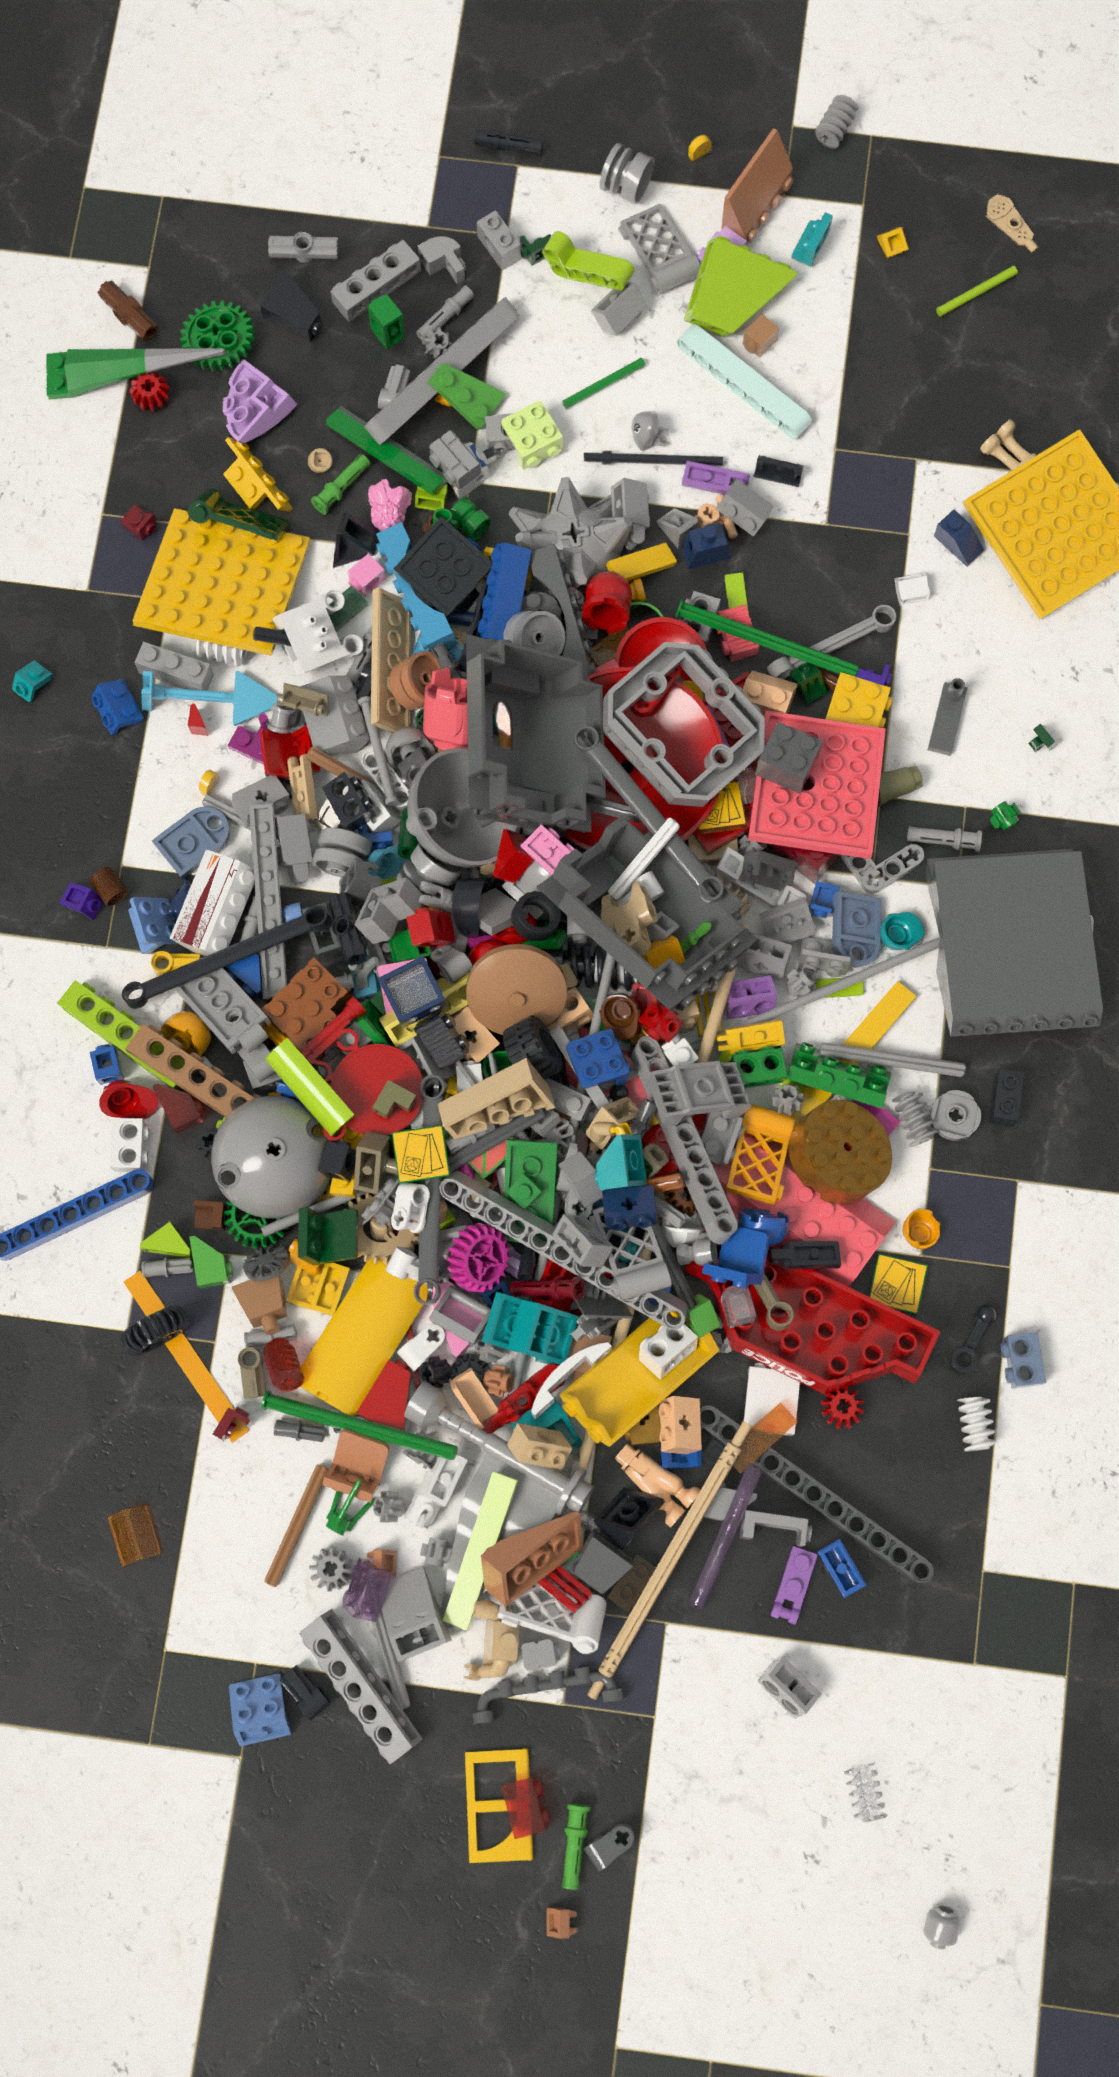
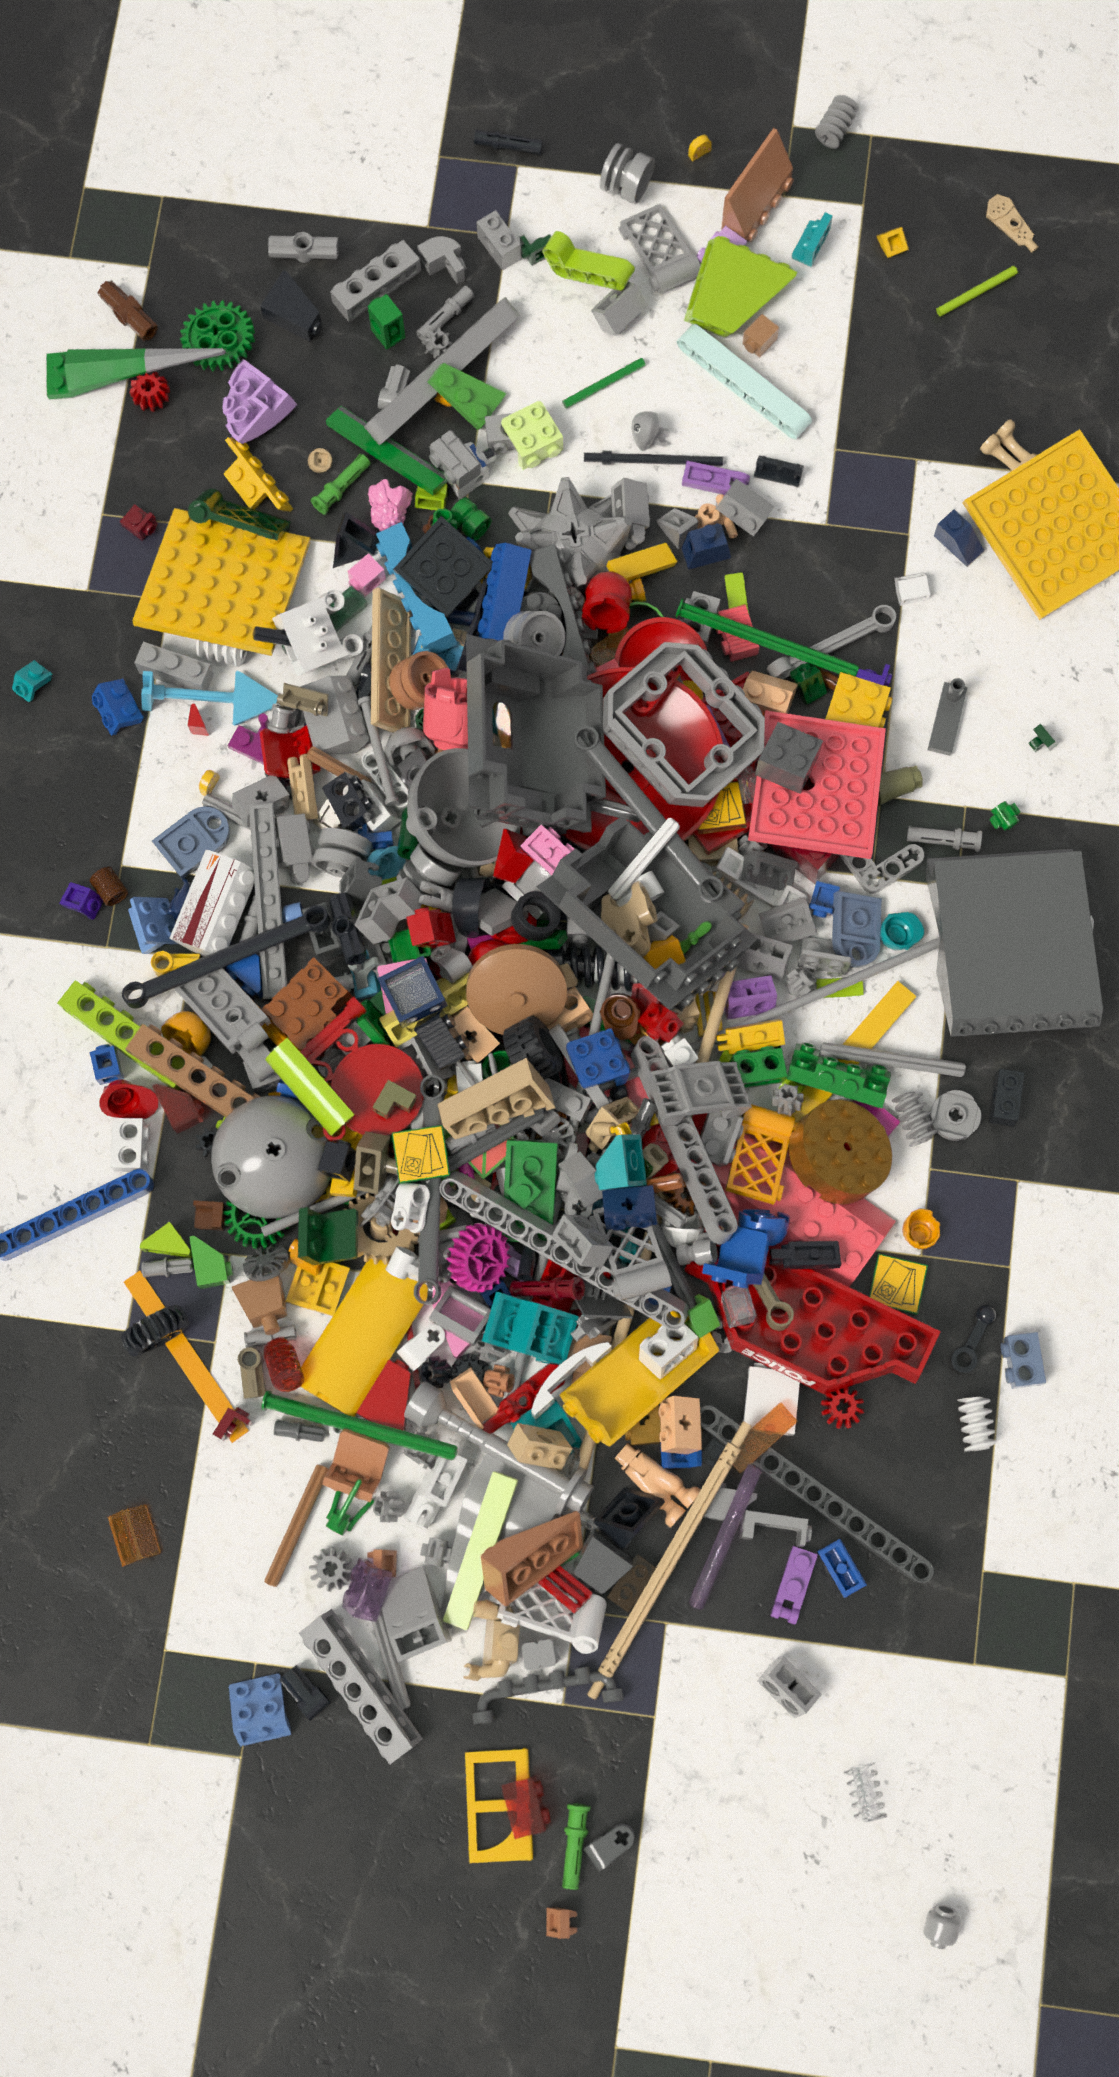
(445, 660): dark grey pin -> none

